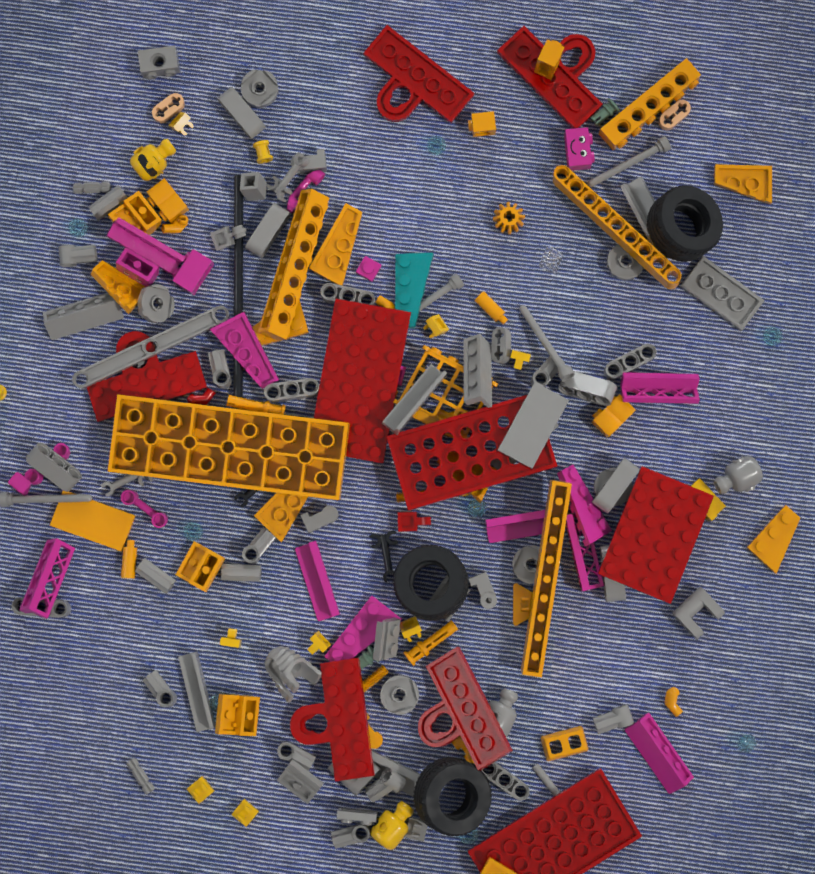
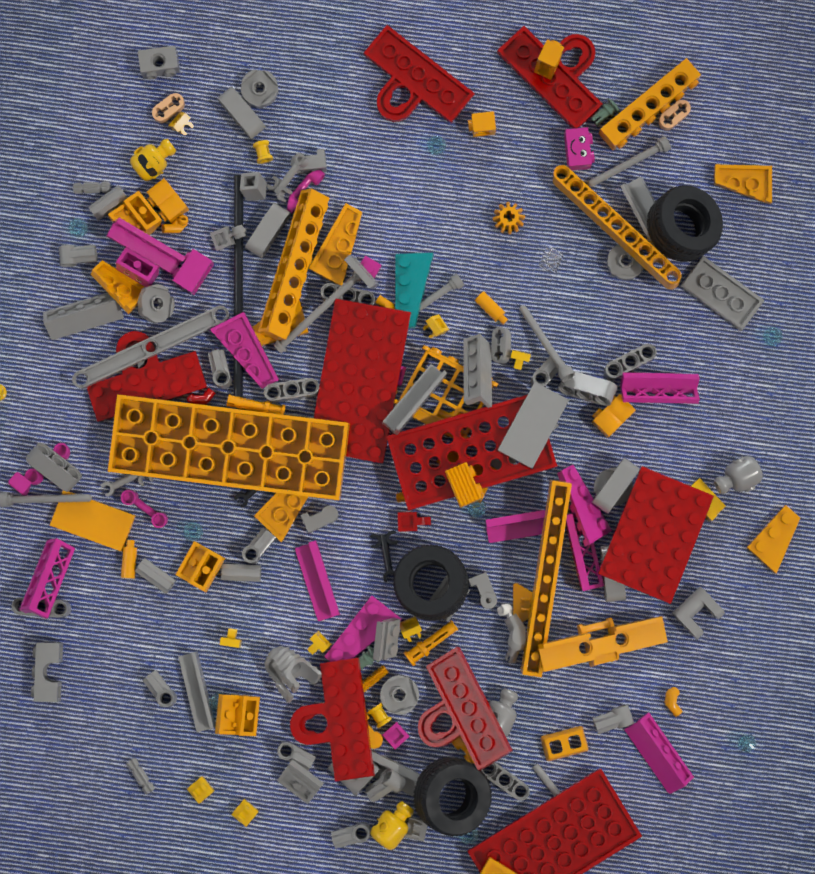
(45, 689): none -> light grey arch
(360, 273): none -> light grey tile
(365, 817): light grey plate -> none
(379, 715): none -> yellow bush
(395, 735): none -> dark pink tile
(463, 484): none -> light orange brick
(517, 631): none -> light grey arm
(519, 564): light grey plate -> none
(605, 649): none -> light orange piece

